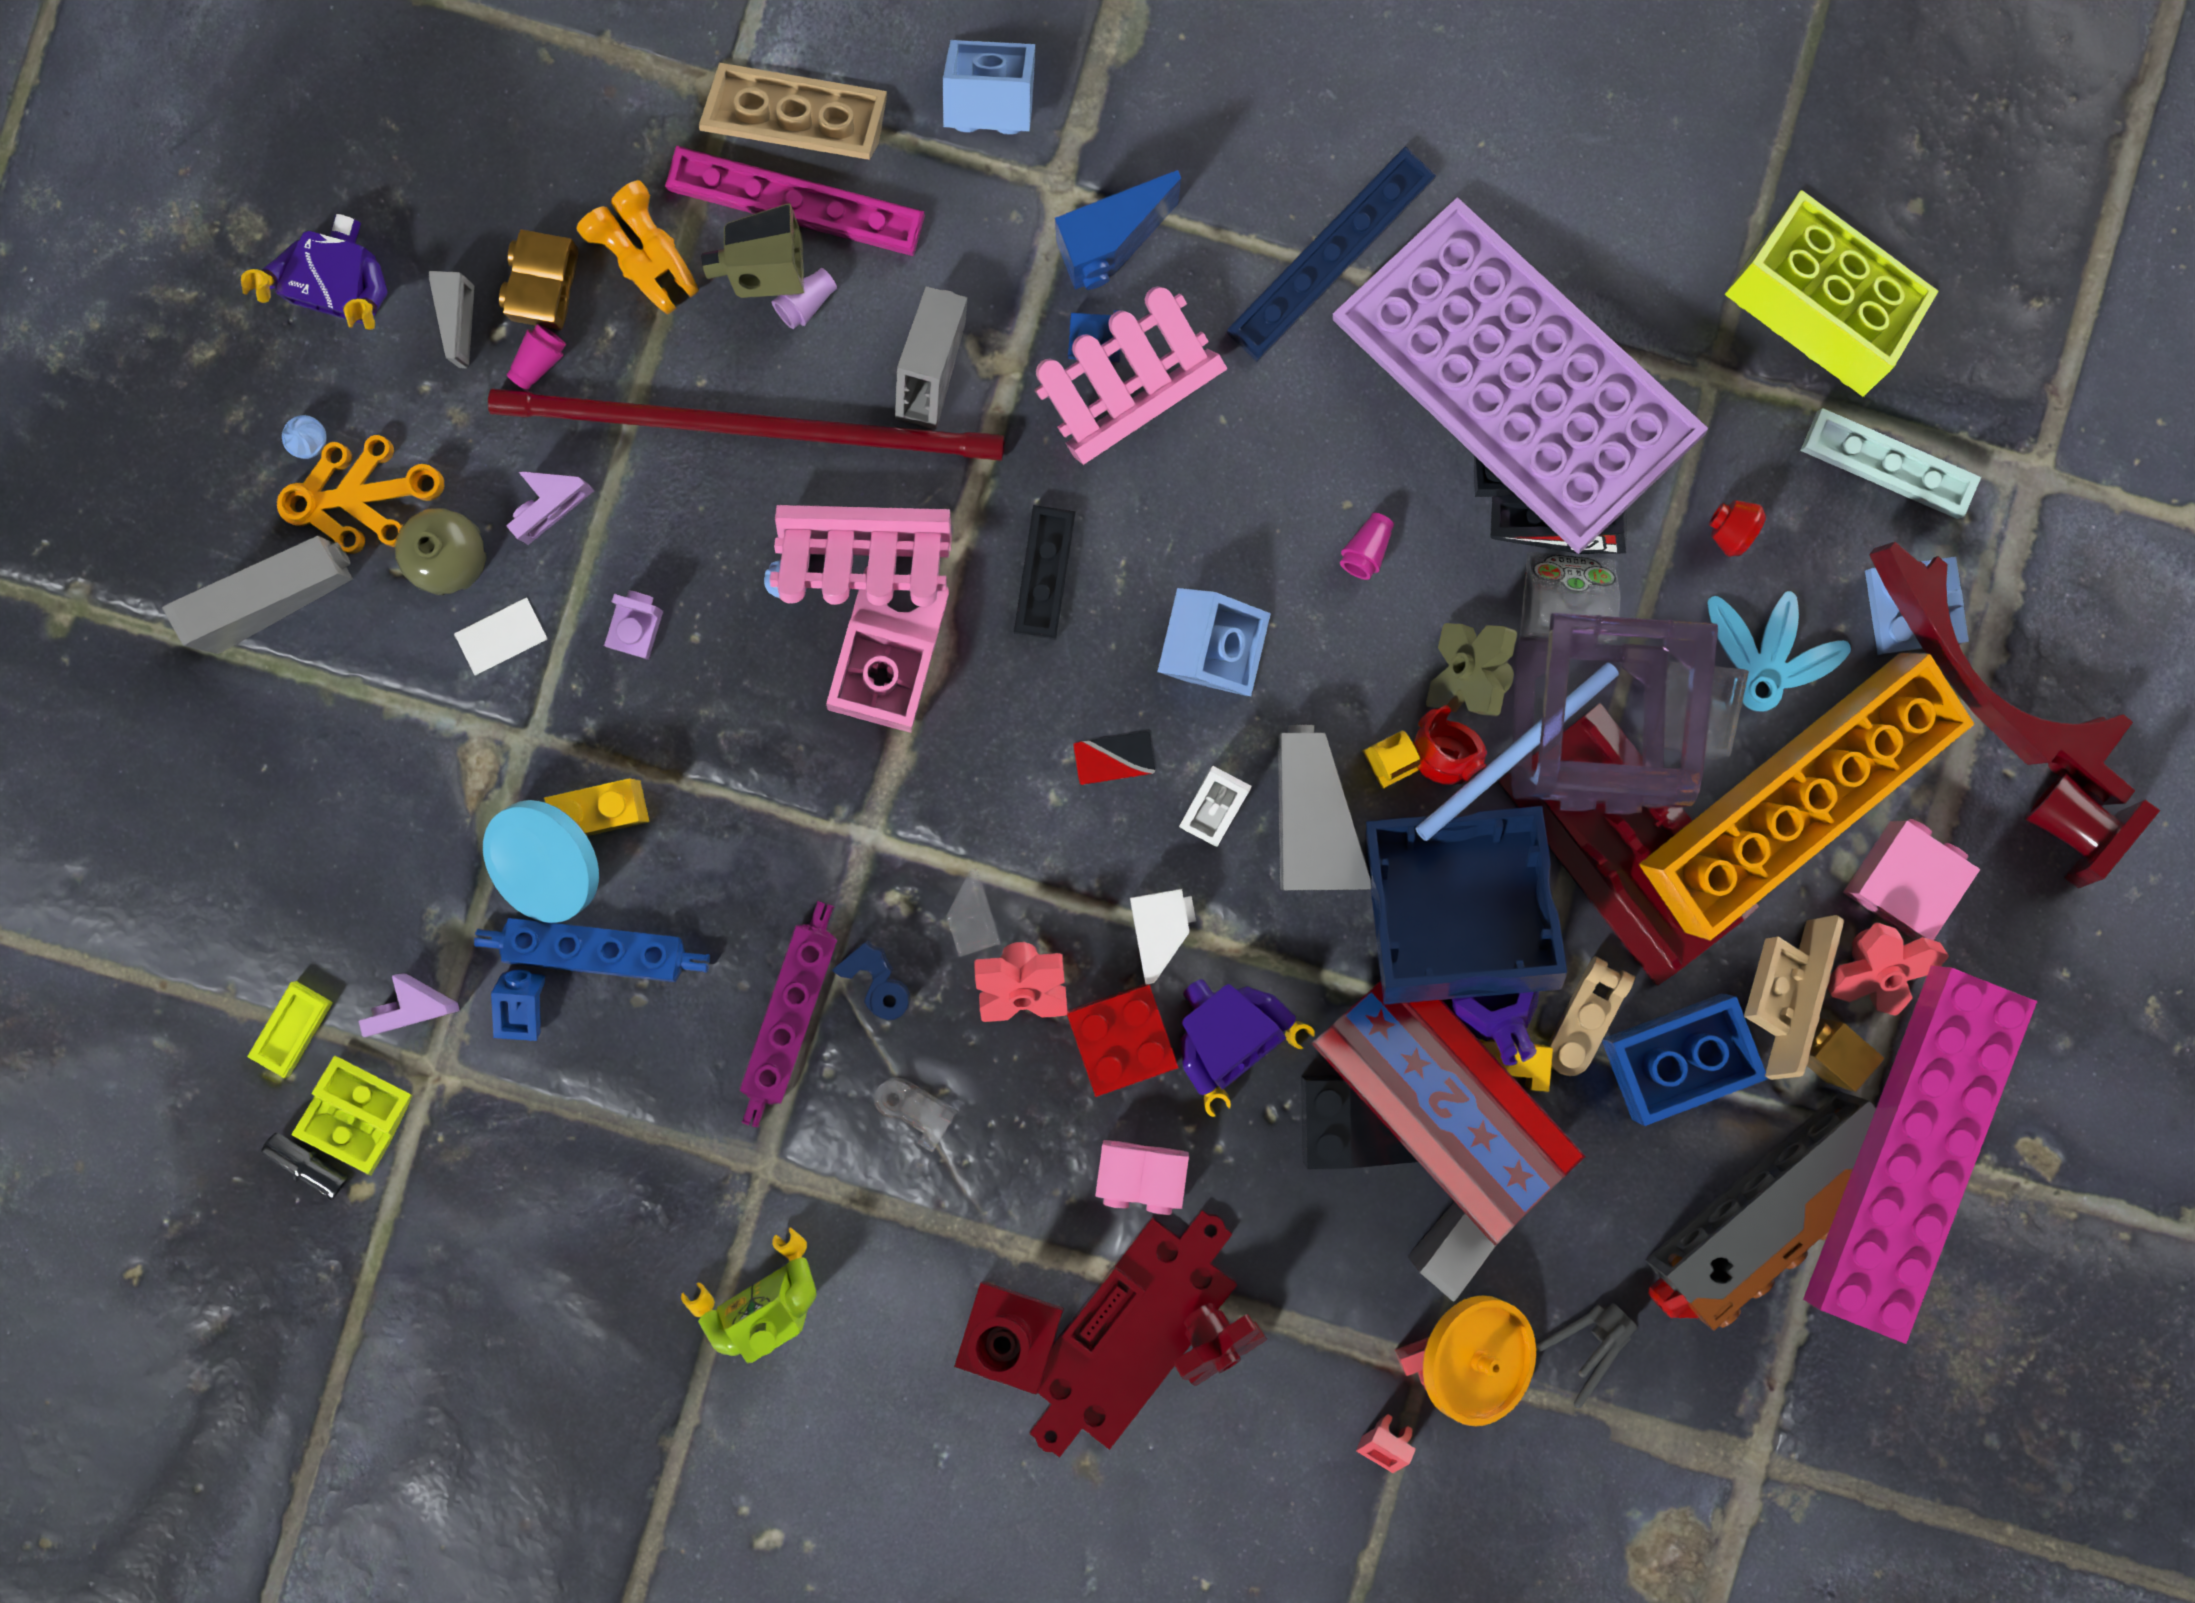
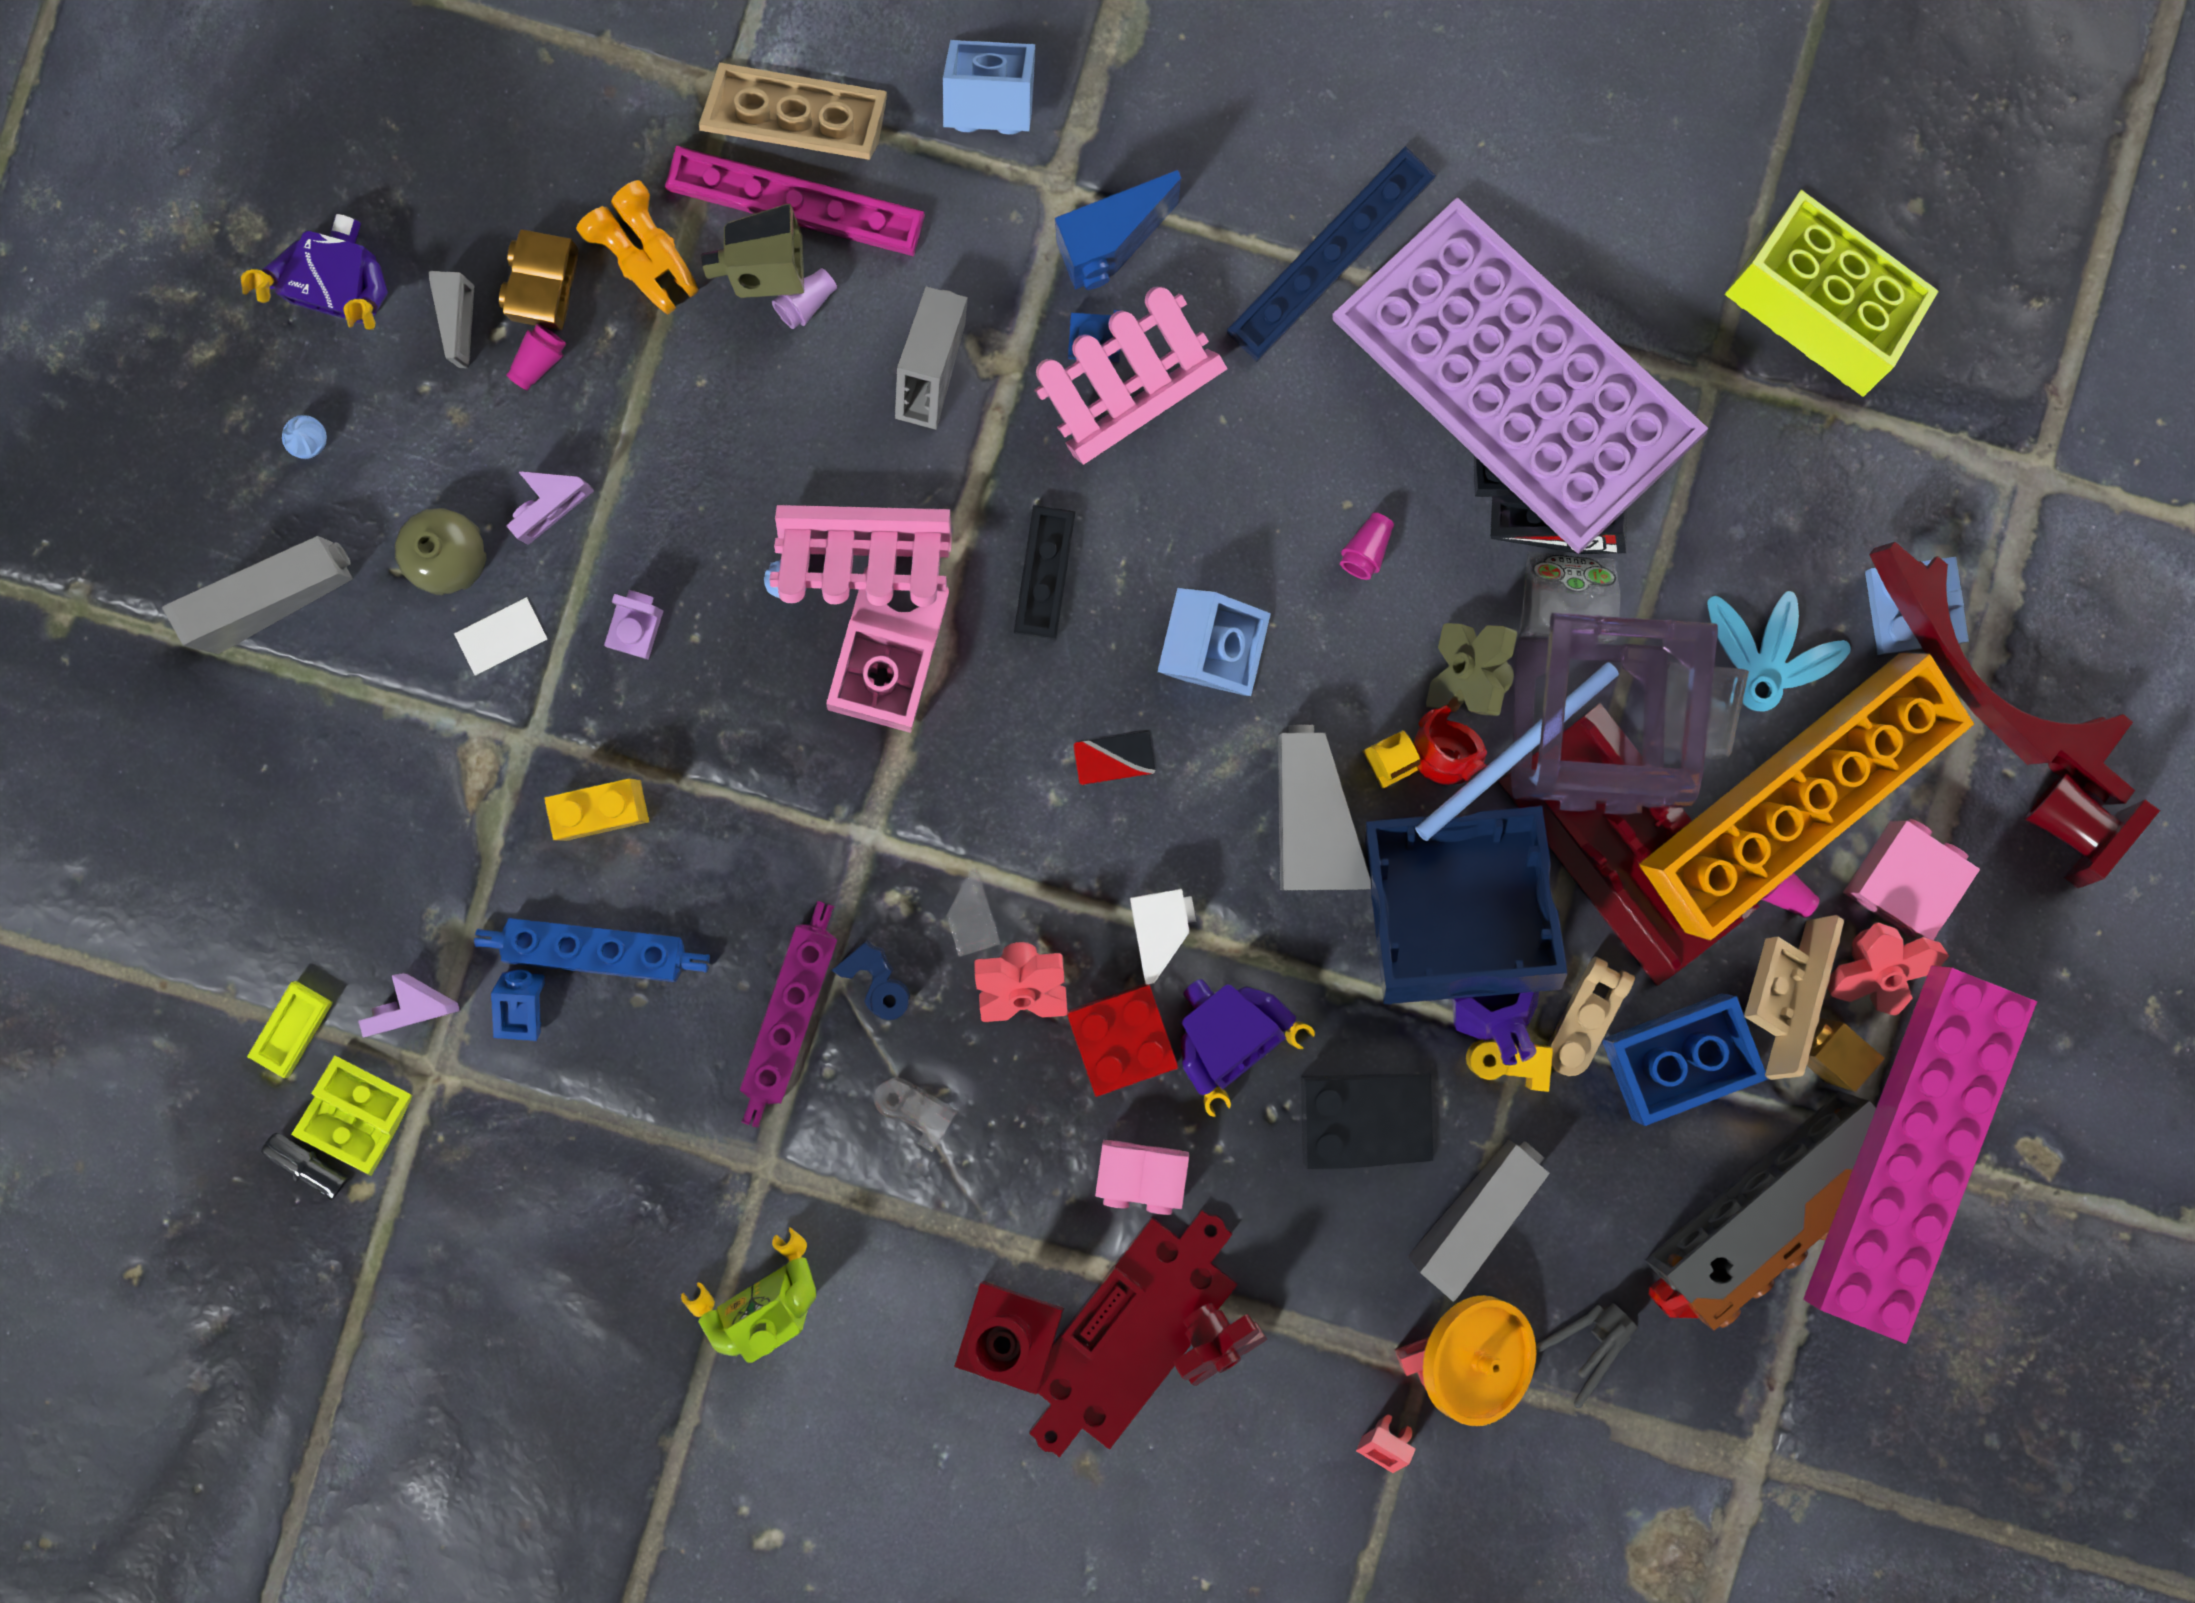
(353, 493): light orange plant -> none
(528, 404): dark red piece -> none
(540, 861): medium azure piece -> none
(1215, 806): white slope -> none
(1451, 1107): hinge -> none
(1736, 526): red cone -> none
(1793, 896): none -> dark pink cone
(1890, 463): light aqua plate -> none

